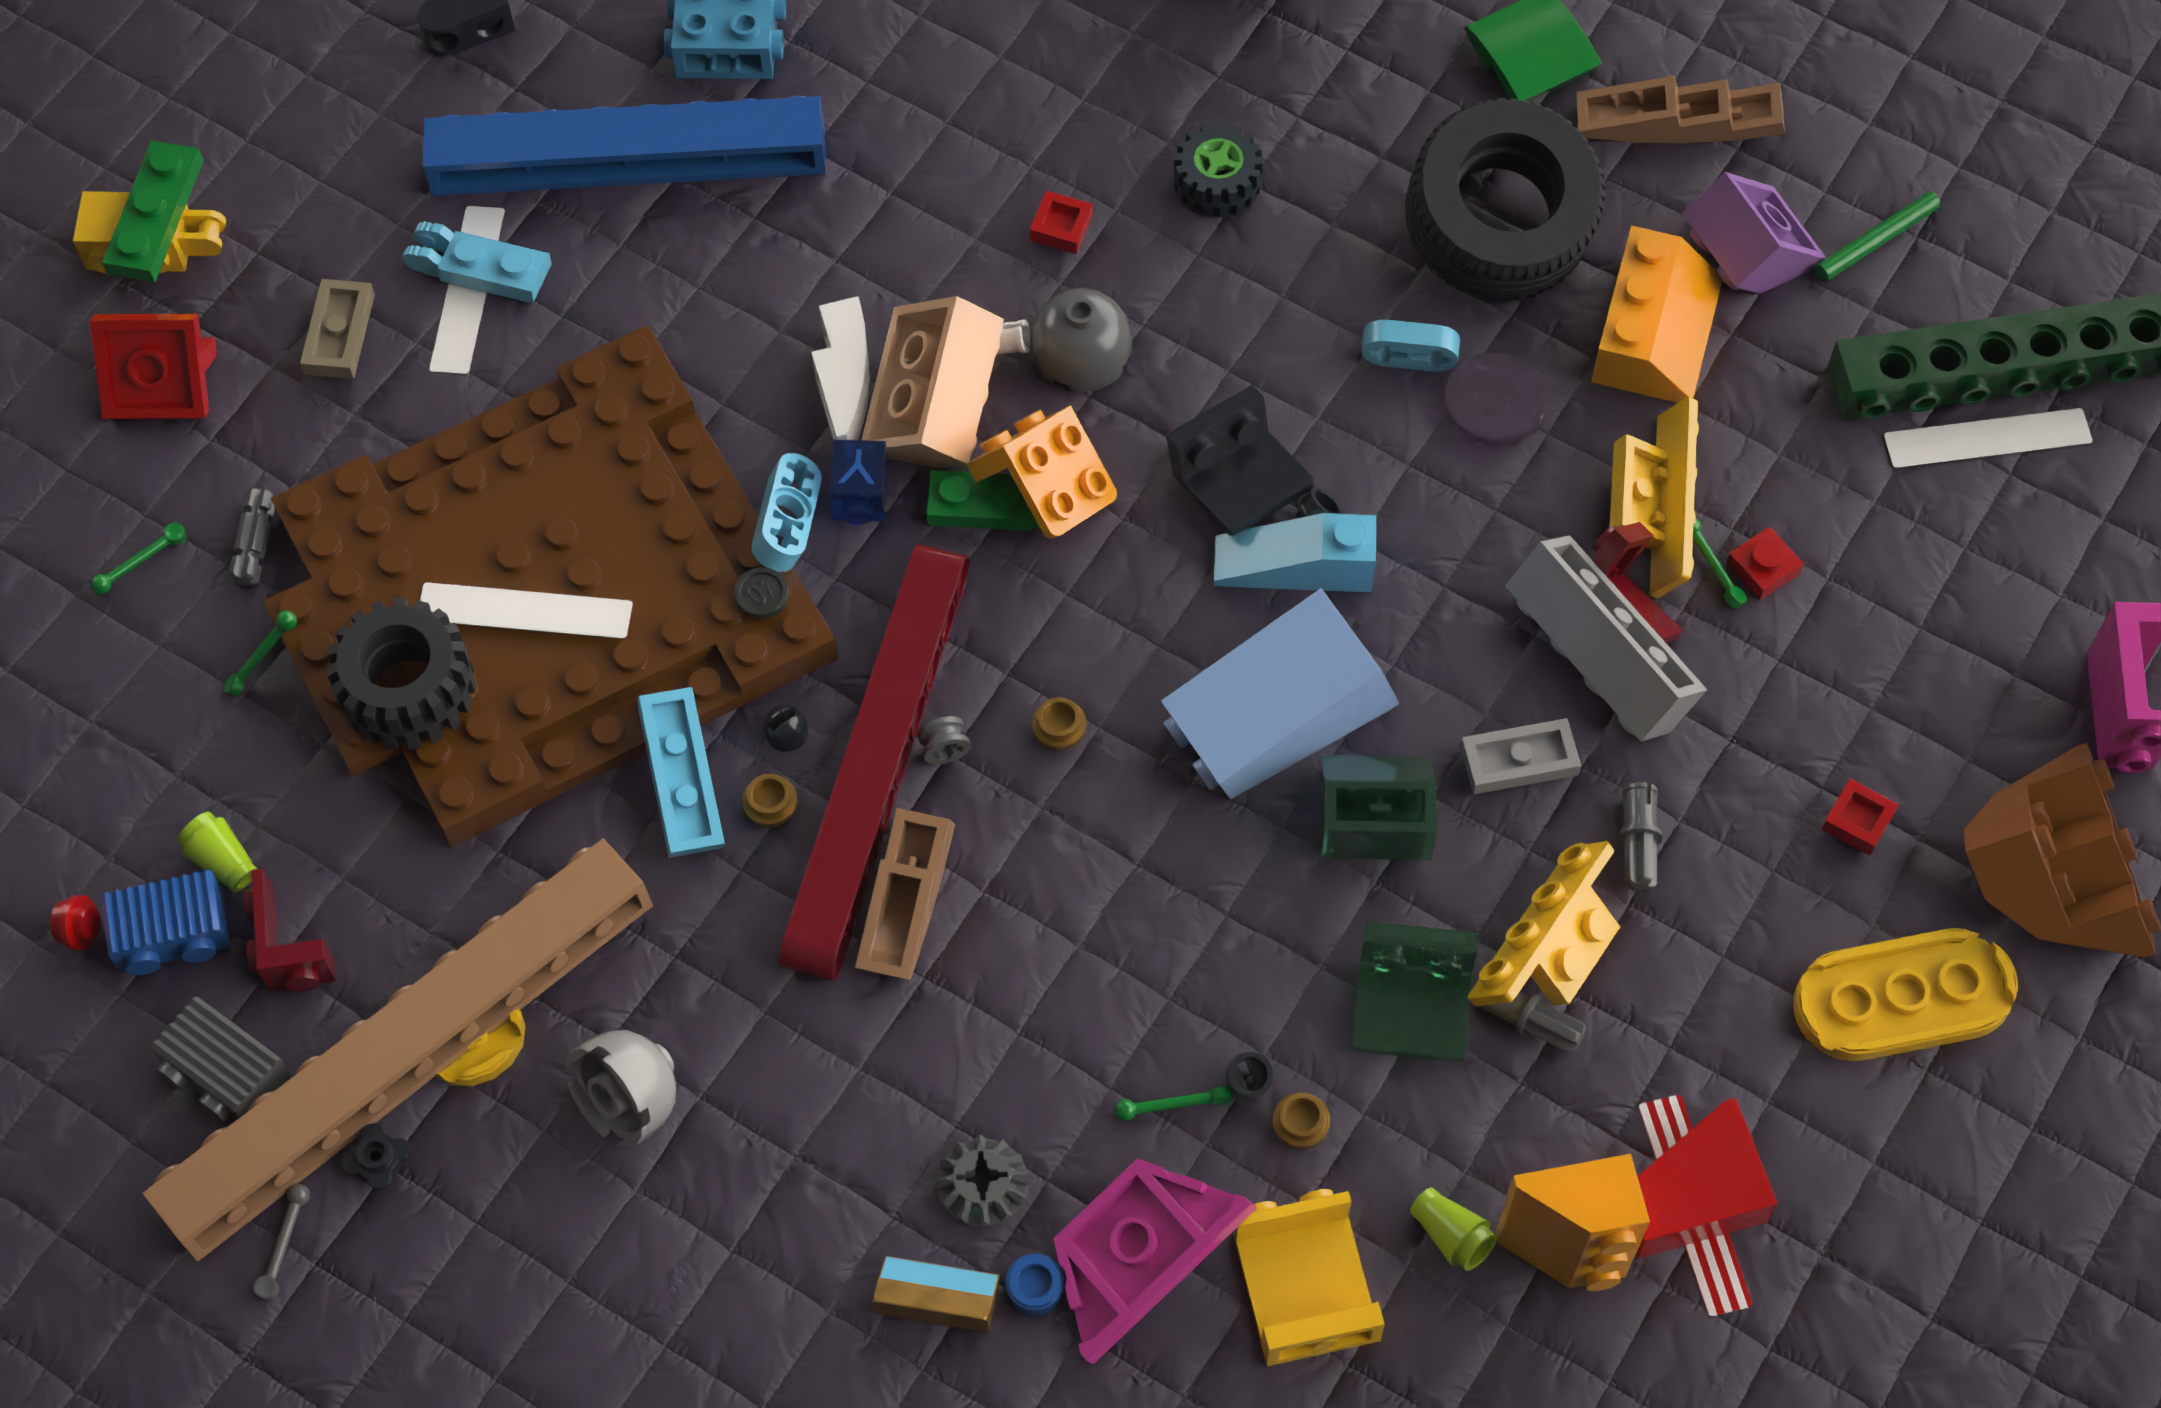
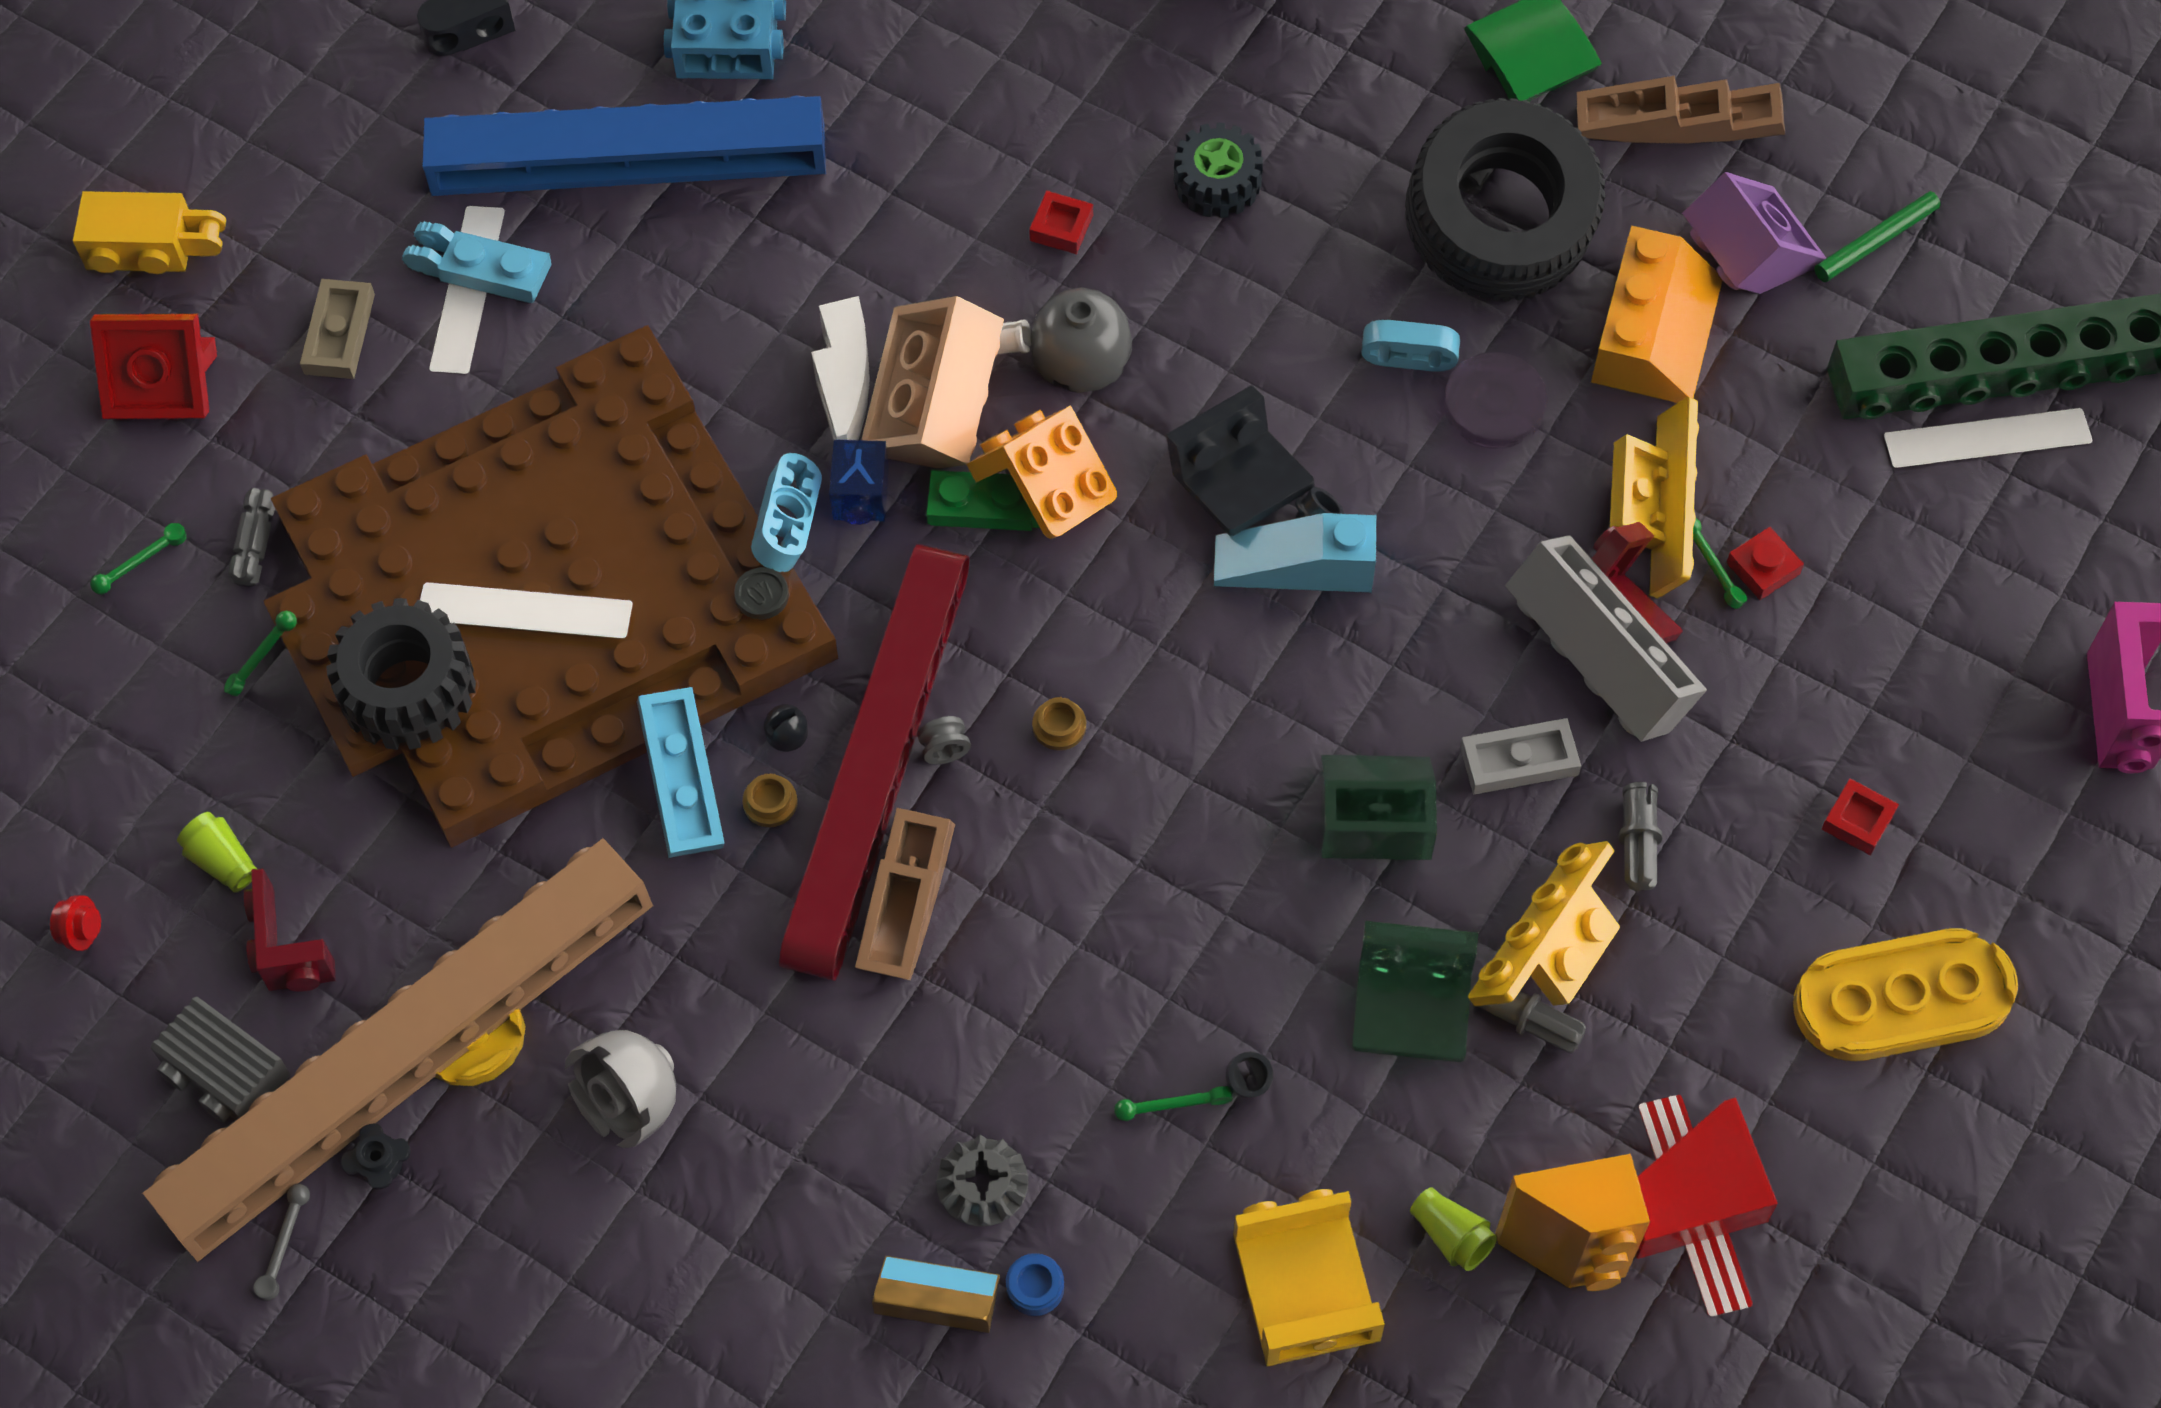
(152, 211): green plate -> none
(165, 922): blue brick -> none
(1138, 1246): dark pink wing -> none
(1278, 697): light blue slope -> none
(1301, 1120): pearl gold plate -> none
(2058, 860): dark orange brick -> none

